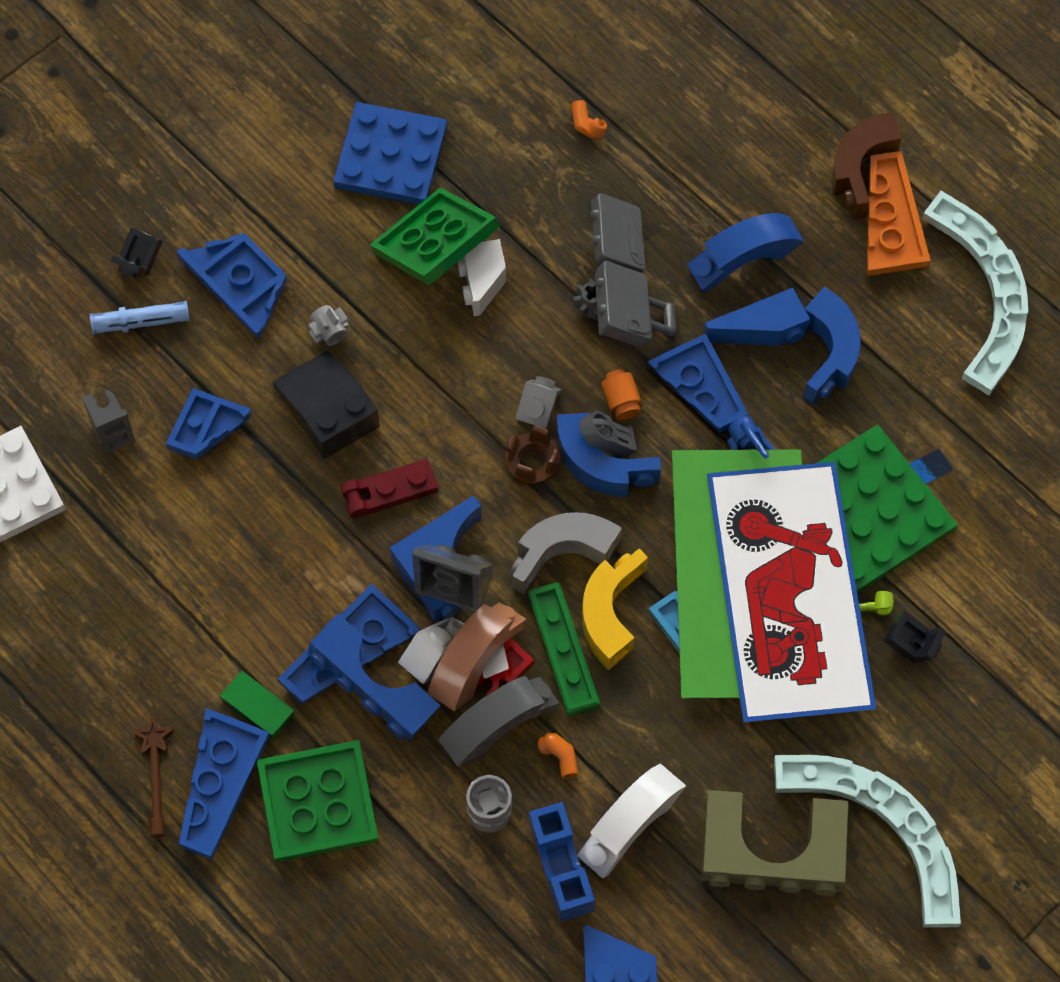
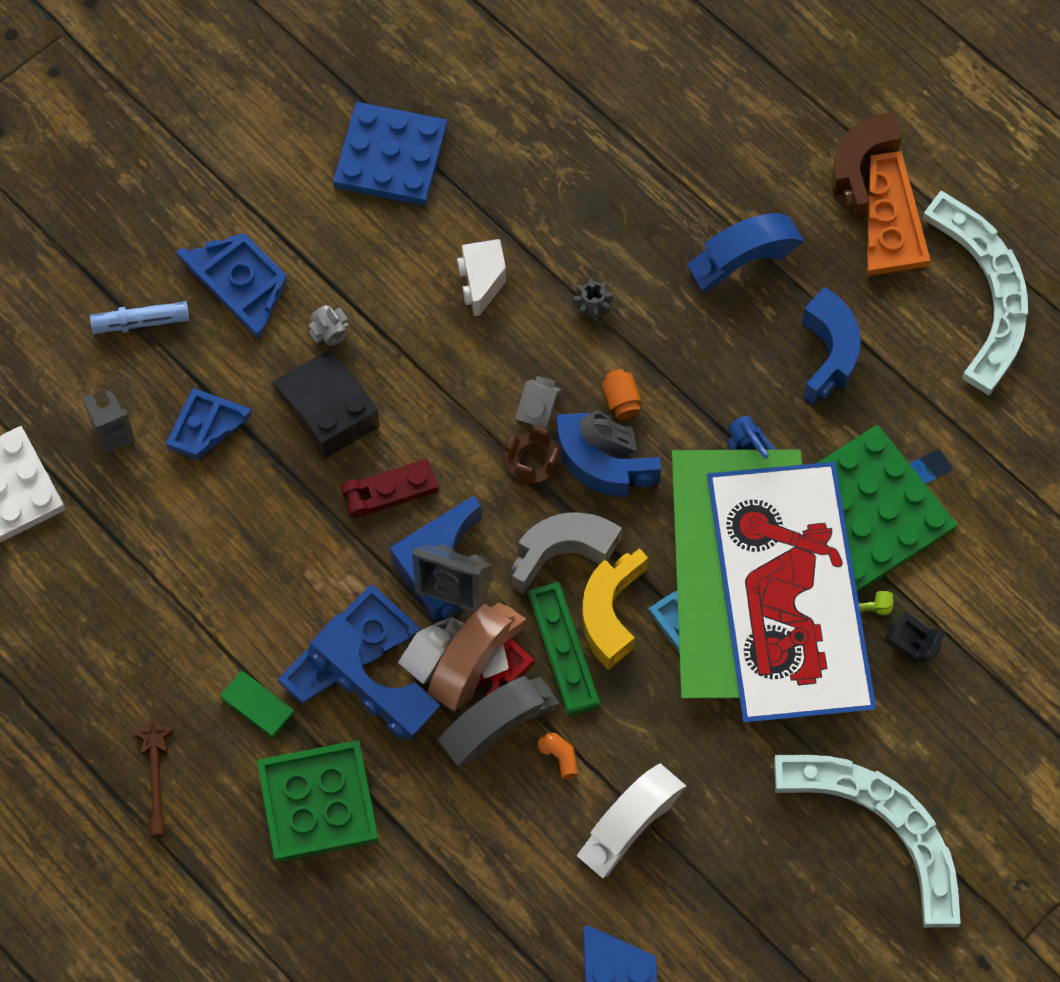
(137, 253): black bracket -> none
(222, 771): blue wing -> none
(435, 236): green plate -> none
(489, 803): light grey wheel -> none
(560, 862): blue arch -> none
(589, 127): orange arm -> none
(619, 279): dark grey piece -> none
(701, 381): blue wing -> none
(730, 861): olive arch -> none
(762, 323): blue slope -> none

